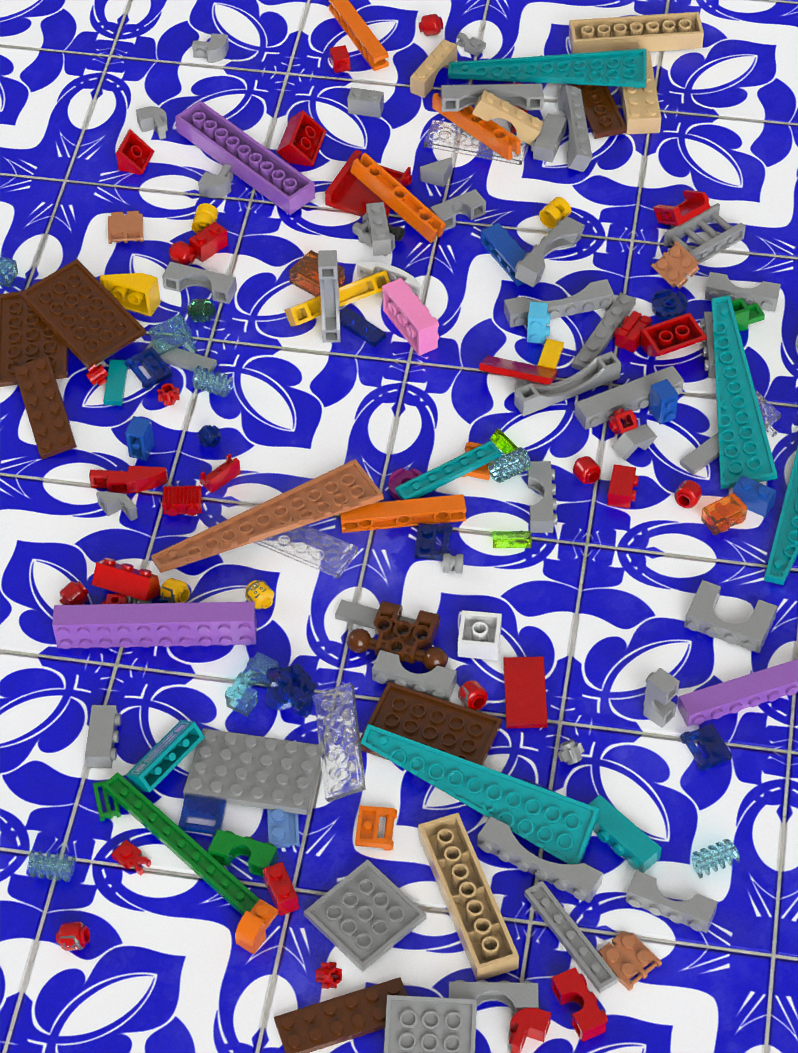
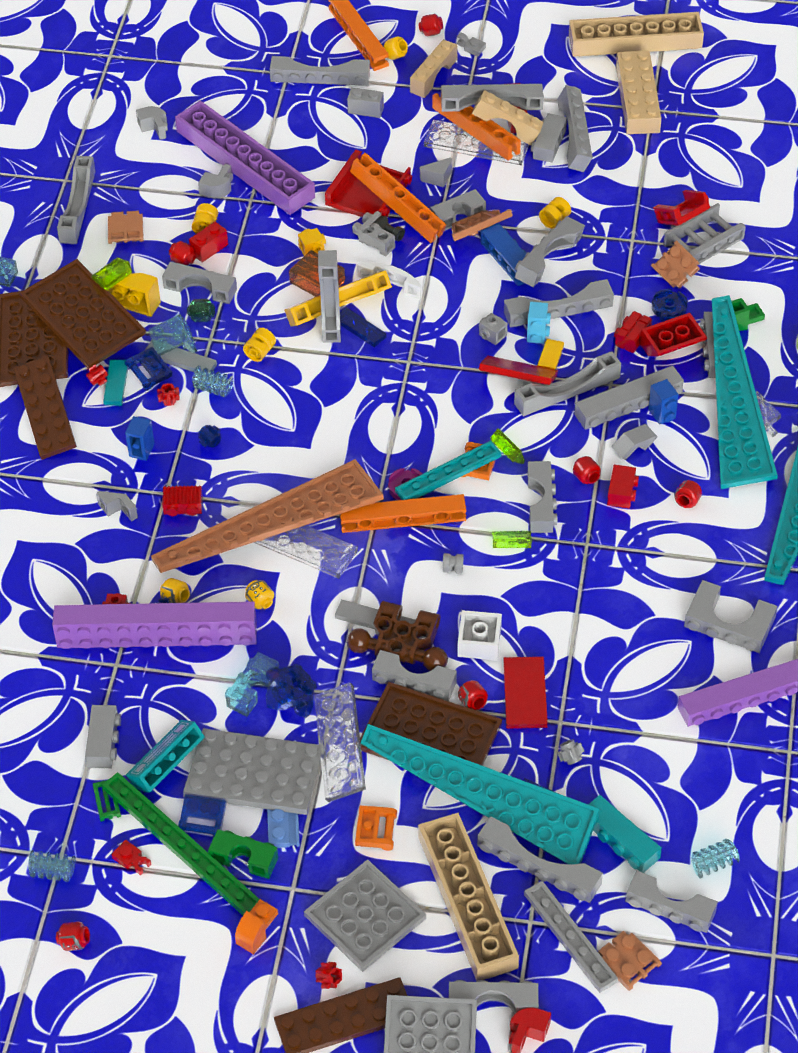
(71, 220): none -> light grey arch
(73, 594): red head -> none
(112, 273): none -> clear neon green slope
(126, 579): red slope -> none
(131, 481): red slope -> none
(133, 154): red slope -> none
(214, 50): light grey brick -> none
(221, 475): red hinge -> none
(259, 344): none -> yellow wheel
(280, 889): red brick -> none
(301, 140): red slope -> none
(311, 240): none -> yellow brick
(340, 59): red brick -> none
(350, 73): none -> light grey arch
(378, 229): light grey brick -> none
(396, 47): none -> yellow head
(410, 316): bright pink brick -> none
(427, 539): clear blue plate -> none
(477, 222): none -> nougat wing
(493, 328): none -> light grey brick
(509, 465): clear light blue piece -> none
(571, 987): red arch -> none
(601, 111): reddish brown plate -> none
(604, 331): light grey plate -> none
(605, 68): teal wing -> none
(628, 419): red brick -> none
(658, 694): light grey arch -> none
(701, 455): light grey tile -> none
(711, 744): clear blue plate -> none
(724, 514): clear orange brick -> none
(755, 495): blue brick -> none
(764, 294): light grey arch -> none

